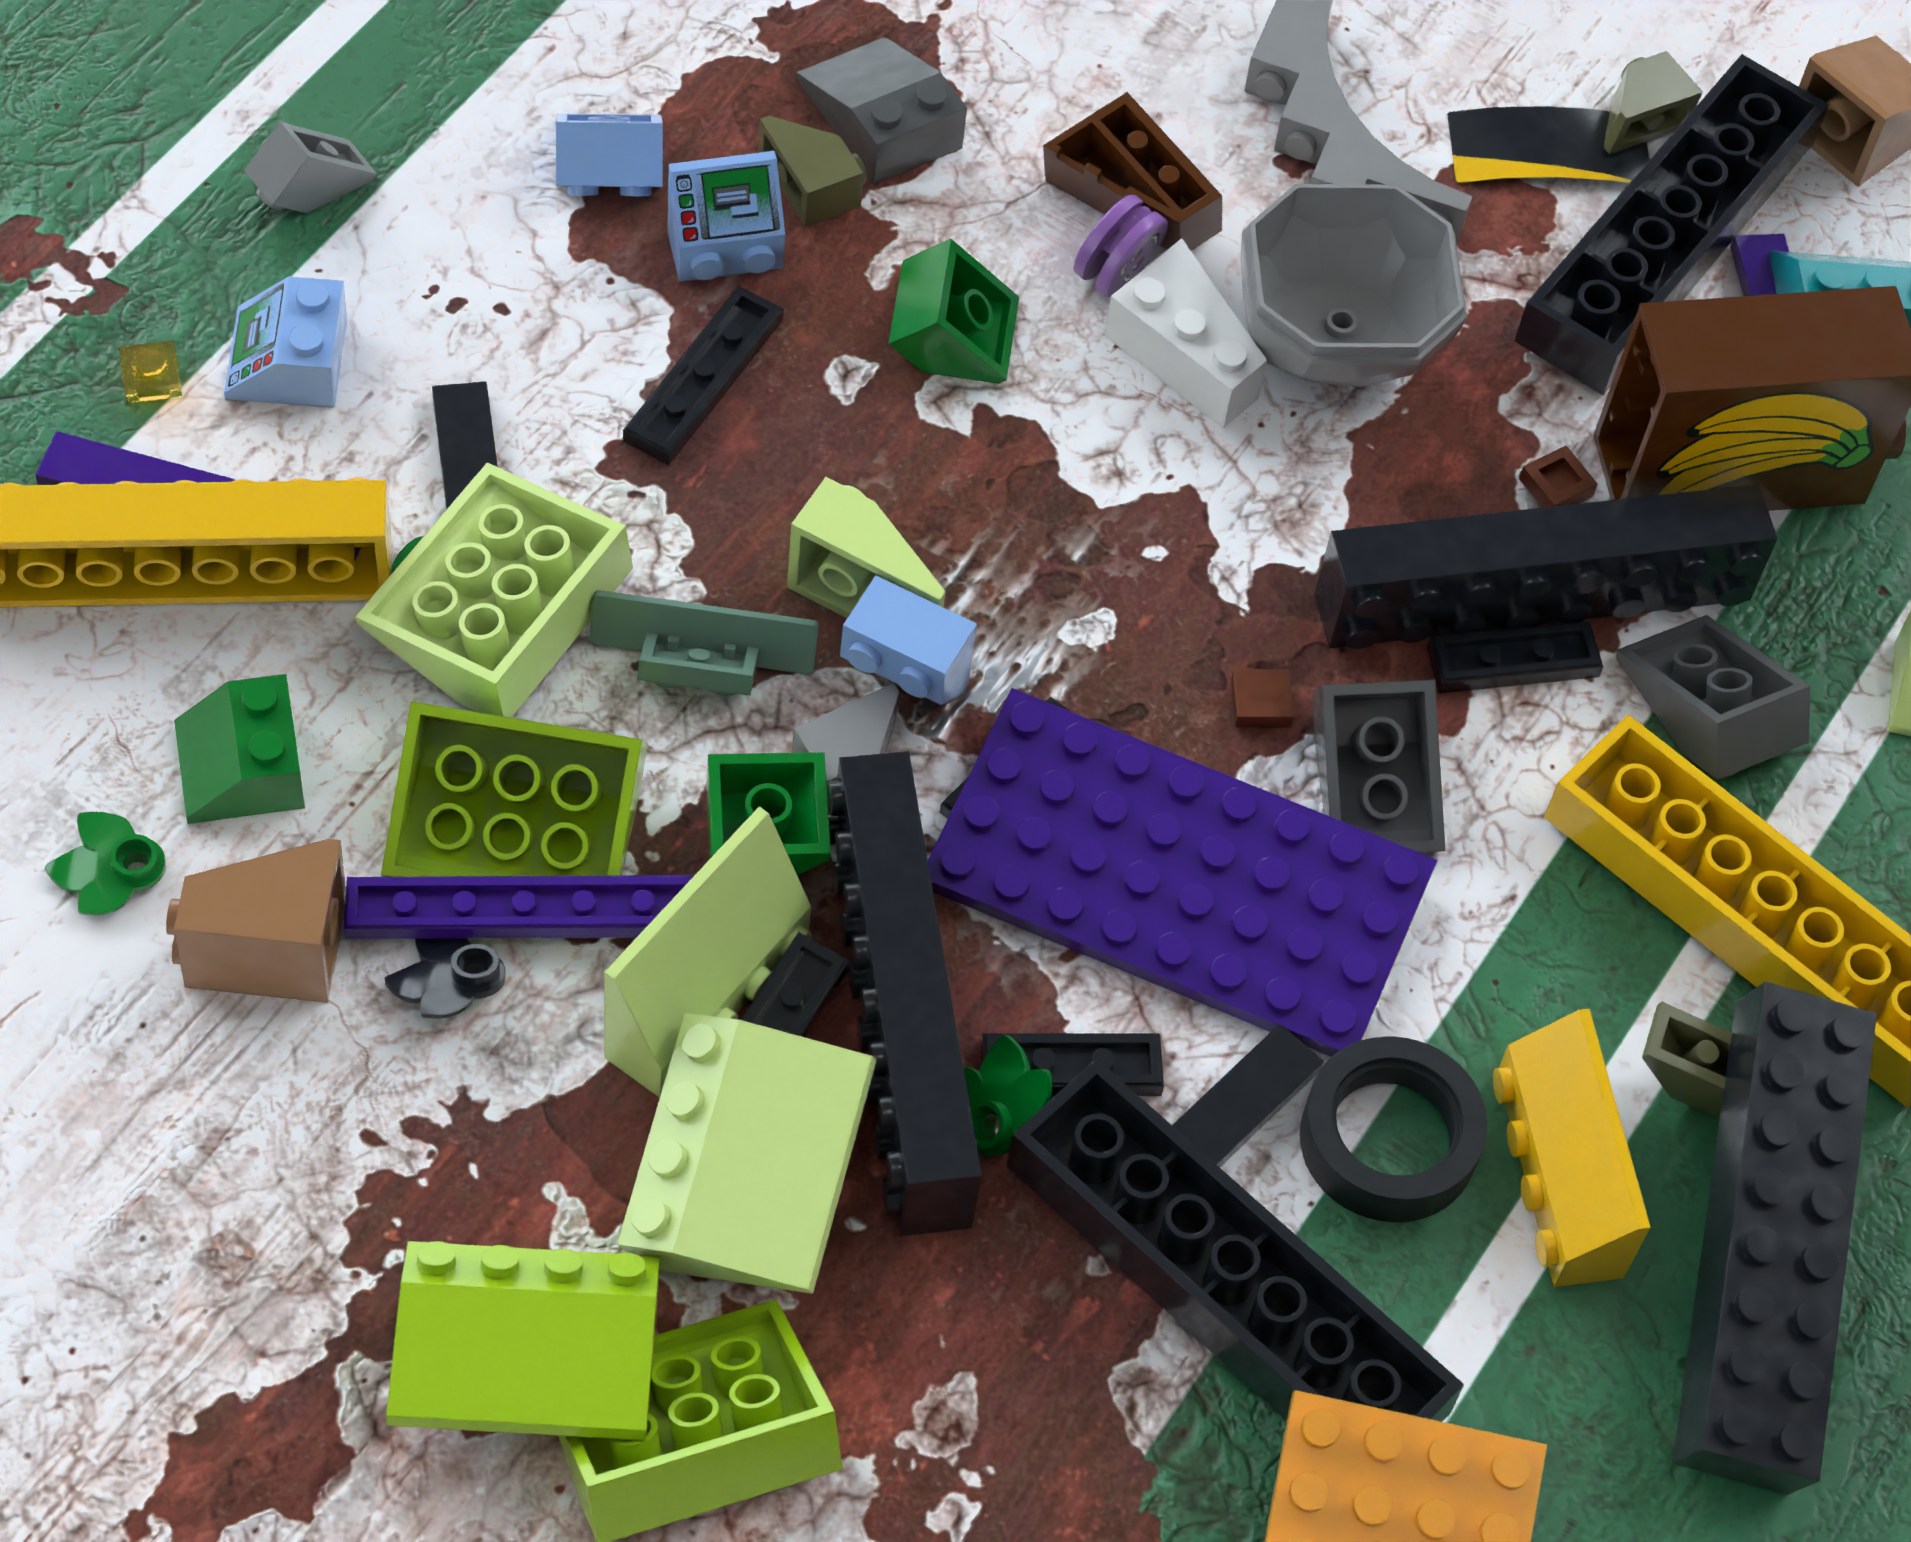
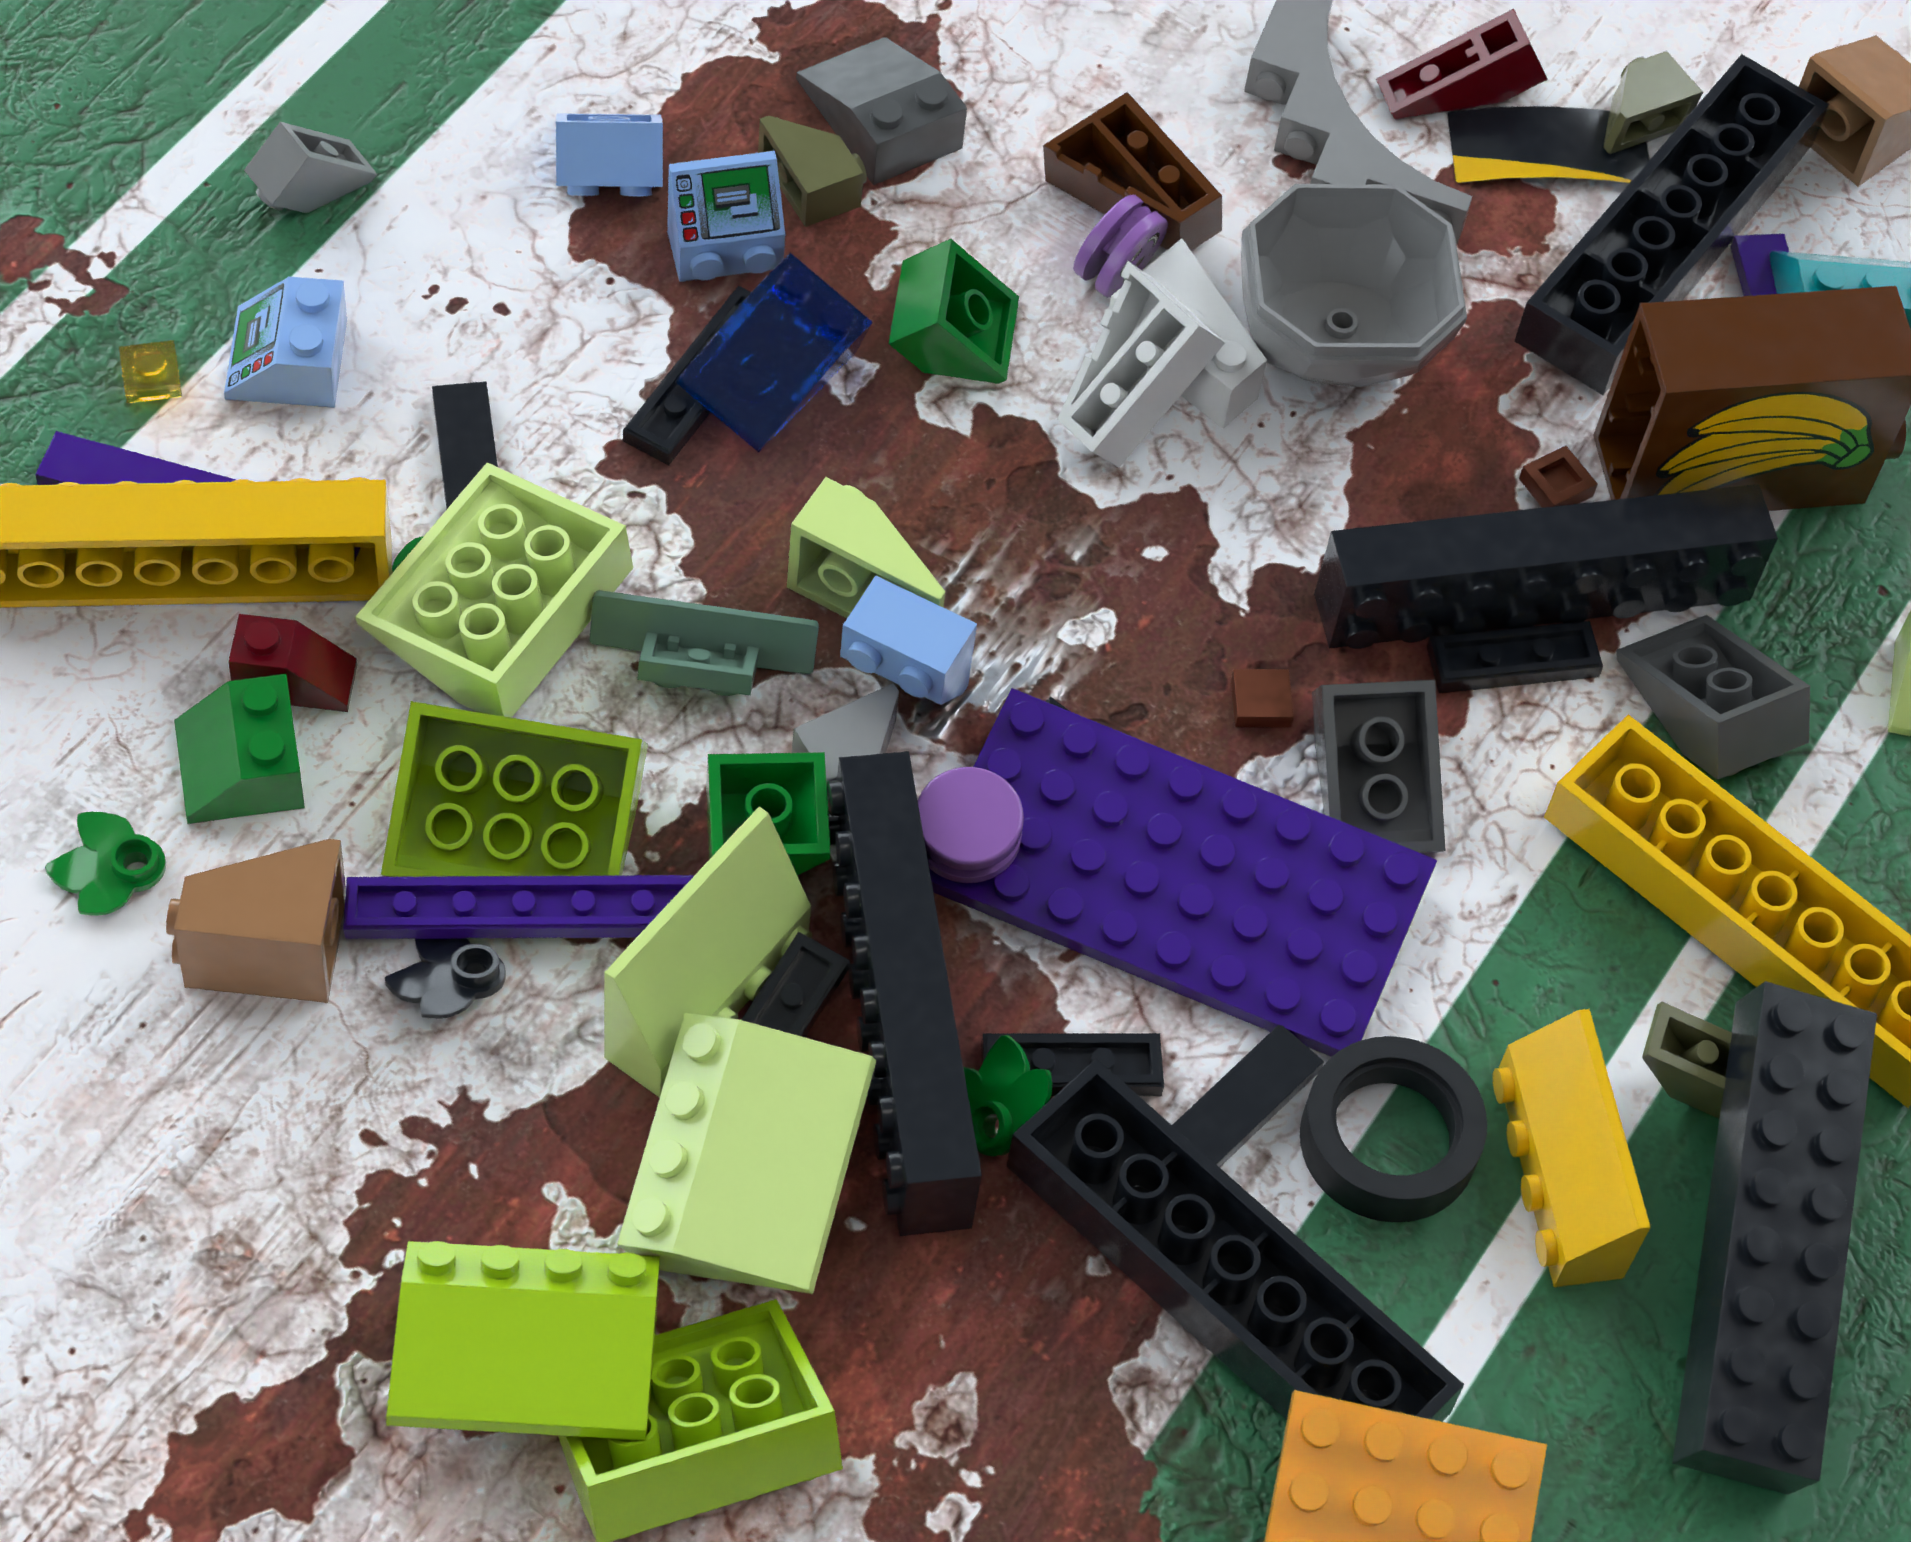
(316, 669): none -> dark red slope
(775, 352): none -> clear blue slope
(970, 824): none -> medium lavender head
(1137, 368): none -> white wedge
(1465, 72): none -> dark red slope

